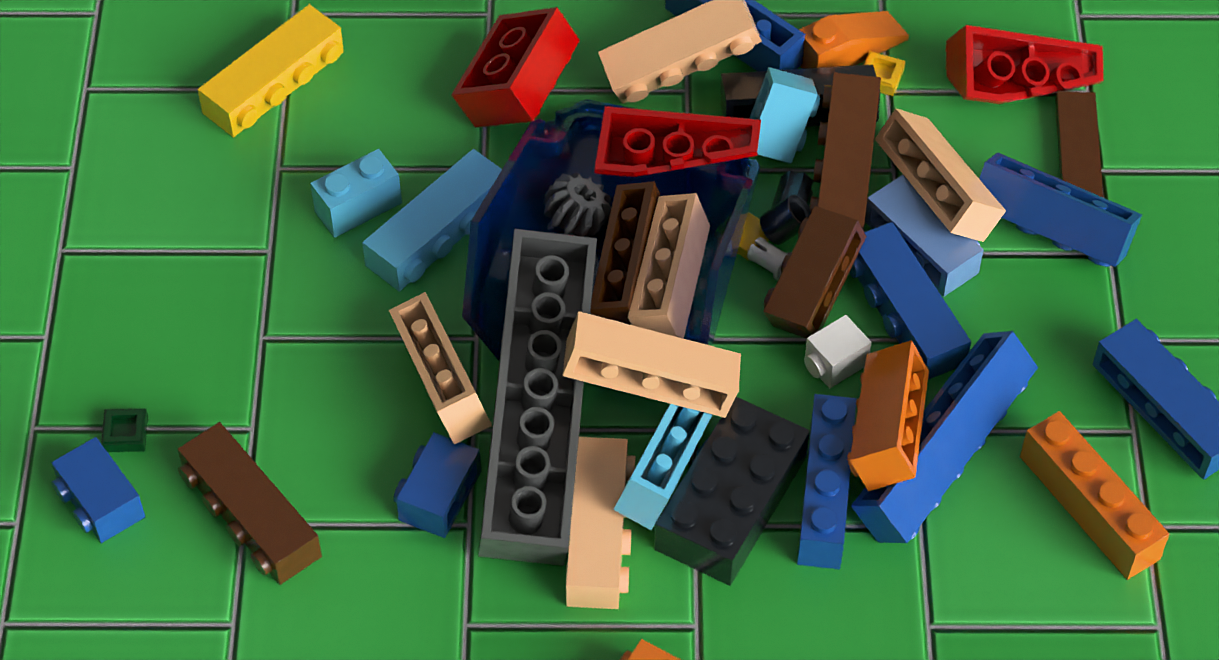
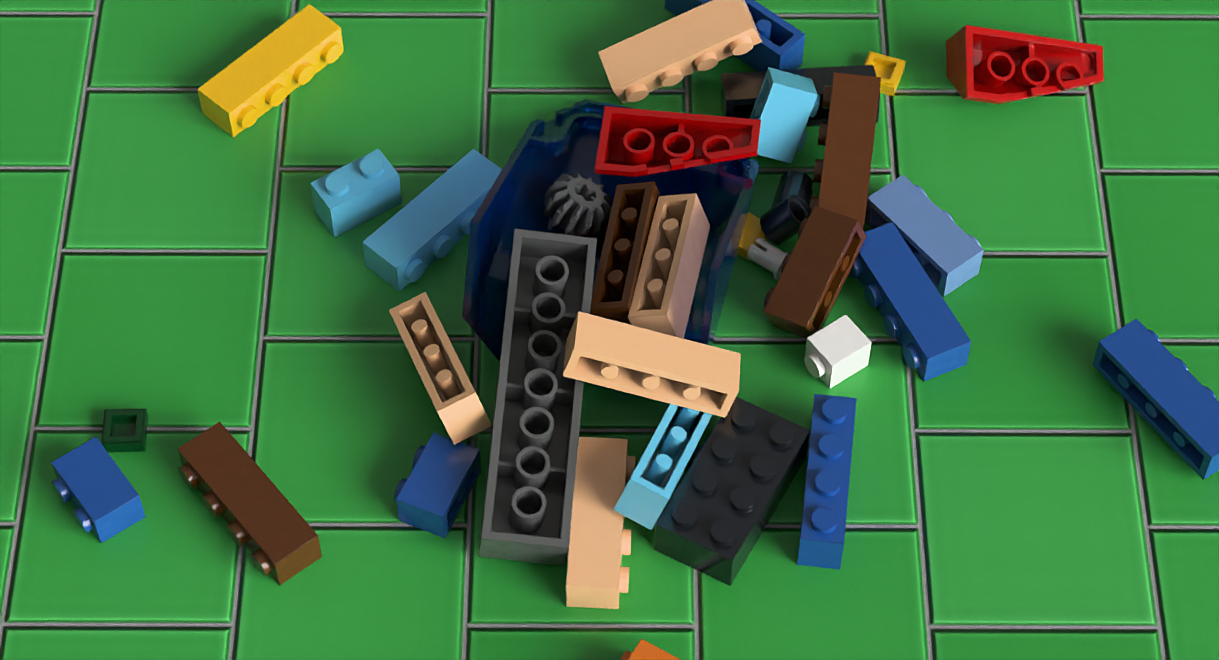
(516, 67): red brick -> none
(849, 38): orange slope -> none
(889, 416): orange brick -> none
(940, 175): light nougat brick -> none
(950, 435): brick -> none
(1060, 211): blue brick -> none
(1079, 140): reddish brown tile -> none
(1094, 495): orange brick -> none

